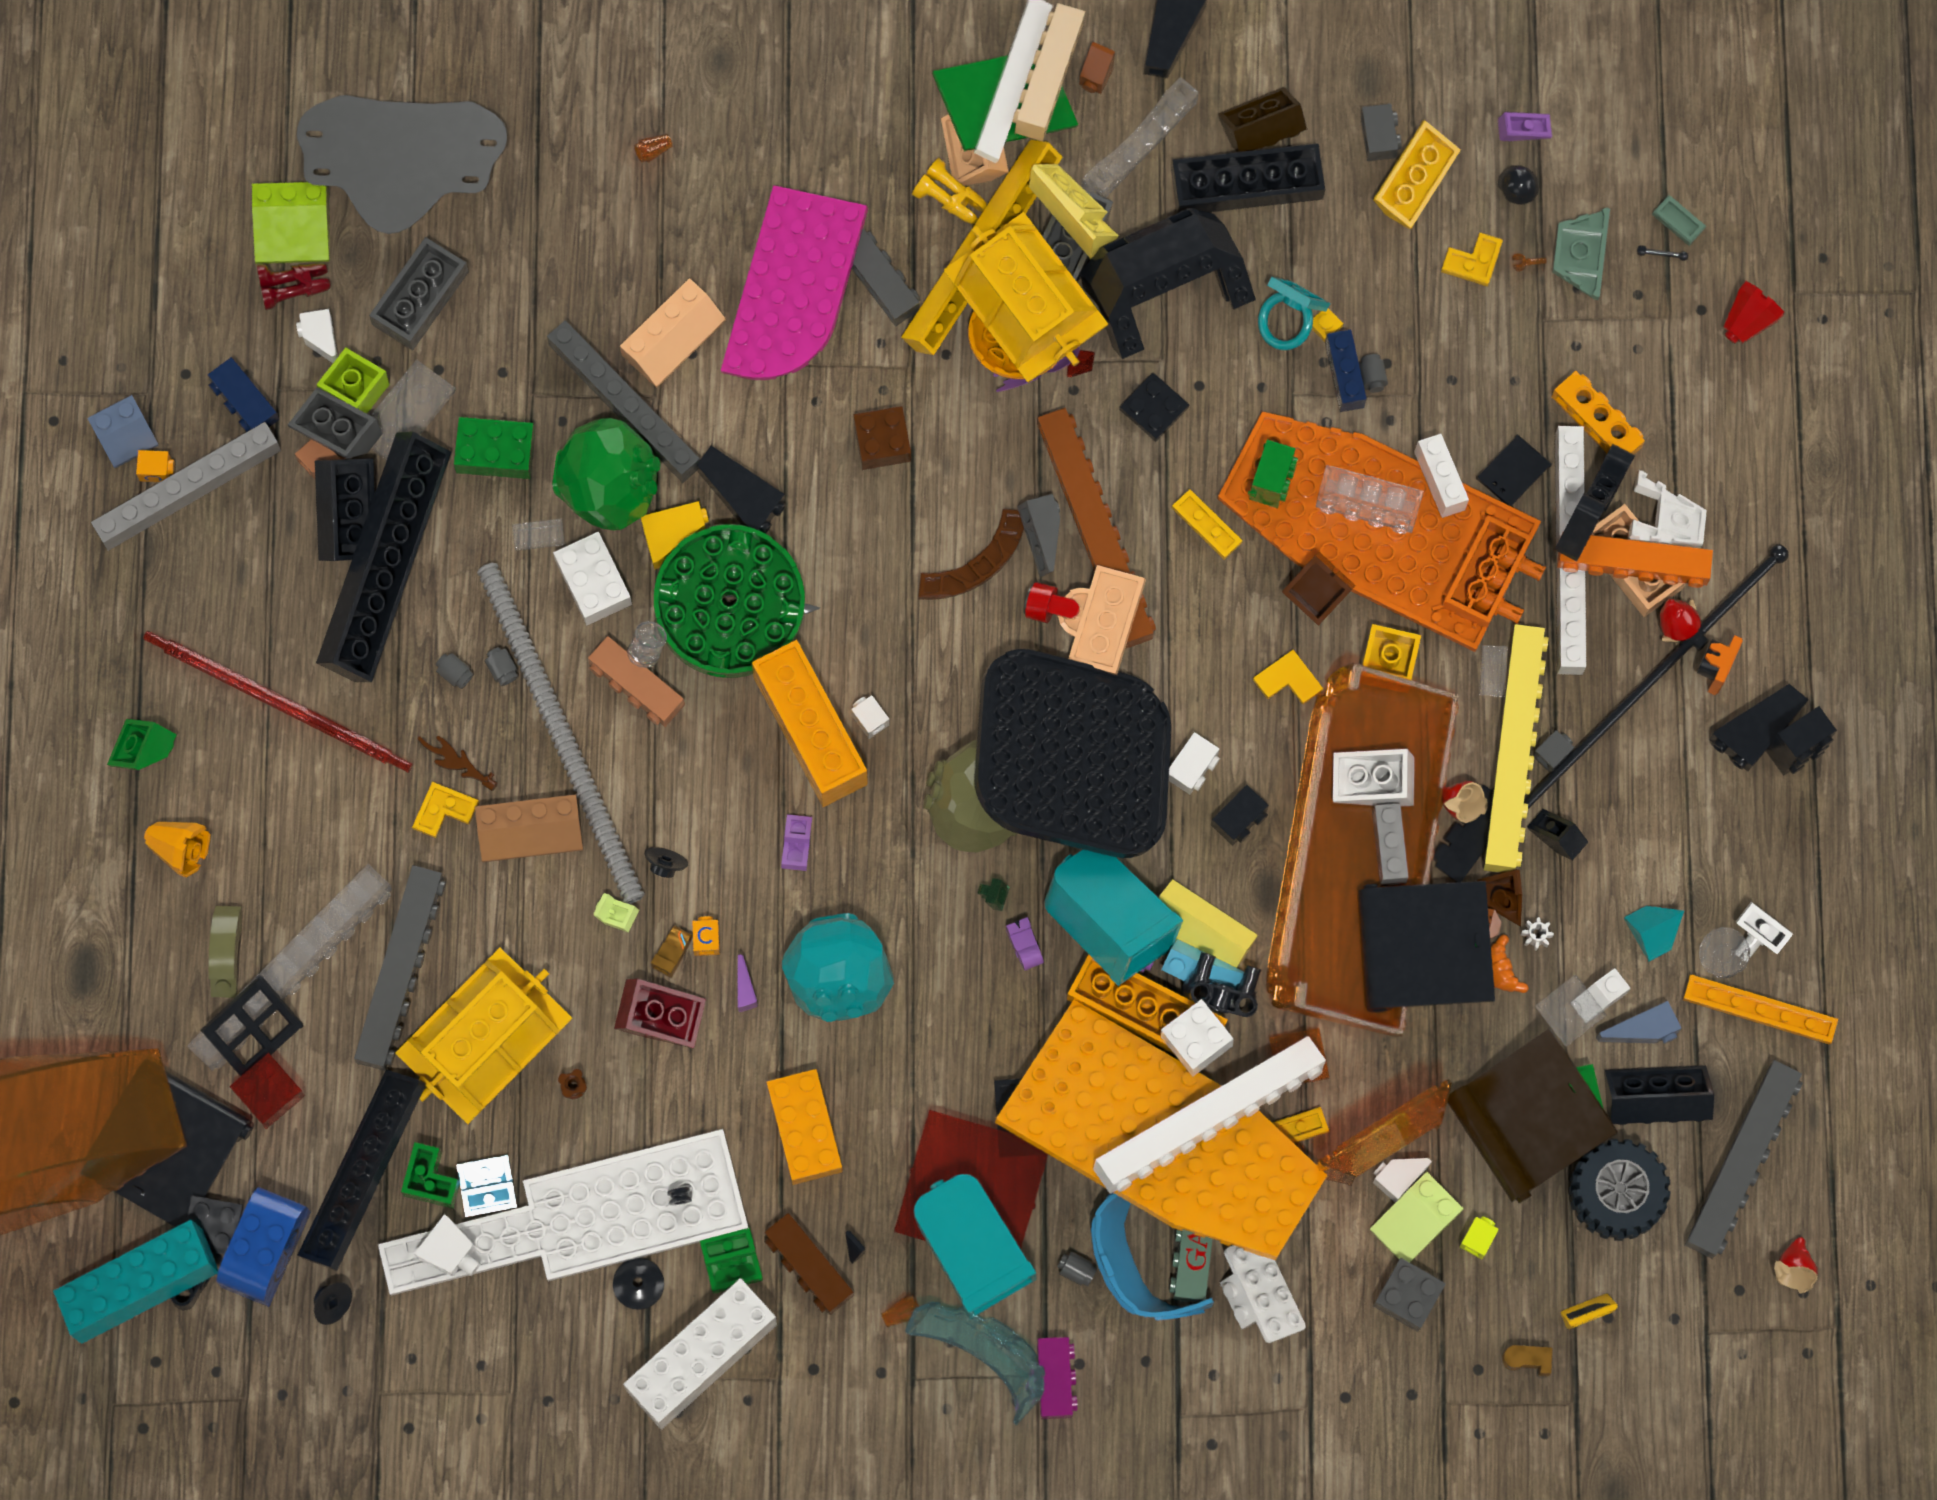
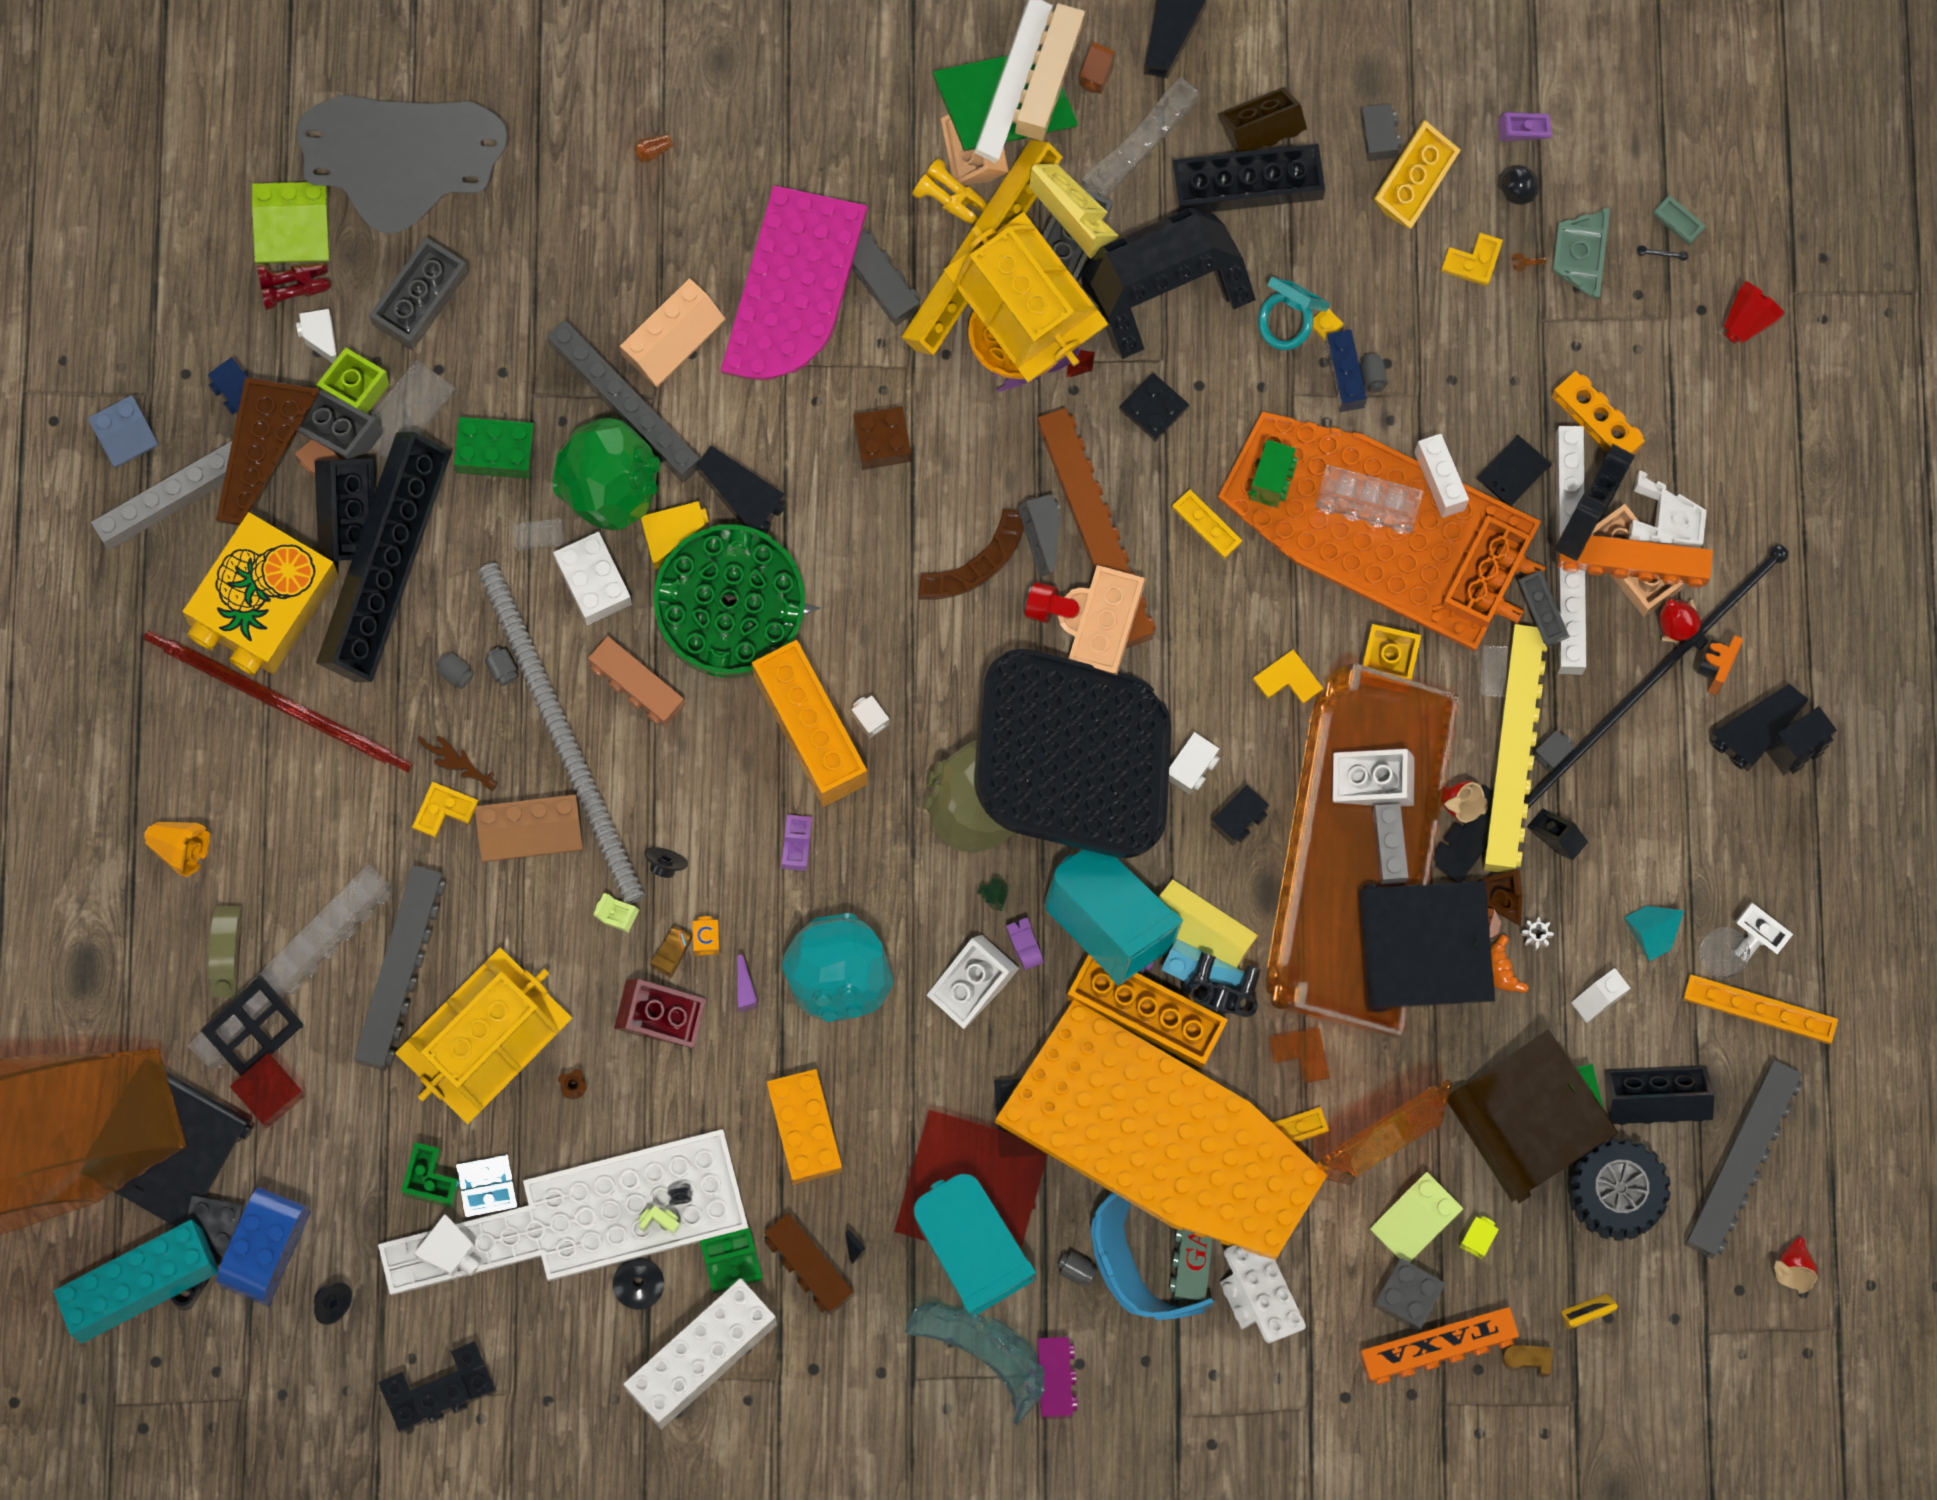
(141, 745): green slope -> none
(154, 466): light orange brick -> none
(259, 596): none -> yellow brick
(263, 431): none -> reddish brown wing
(361, 1169): black plate -> none
(441, 1395): none -> black bracket
(647, 644): clear wheel -> none
(664, 1219): none -> yellowish green bracket
(900, 1311): clear orange cone -> none
(972, 980): none -> white slope
(1197, 1037): white brick -> none
(1208, 1115): white brick -> none
(1318, 588): reddish brown piece -> none
(1399, 1175): white slope -> none
(1439, 1345): none -> orange brick
(1544, 608): none -> dark grey tile
(1570, 1010): clear tile -> none
(1648, 1027): sand blue slope -> none

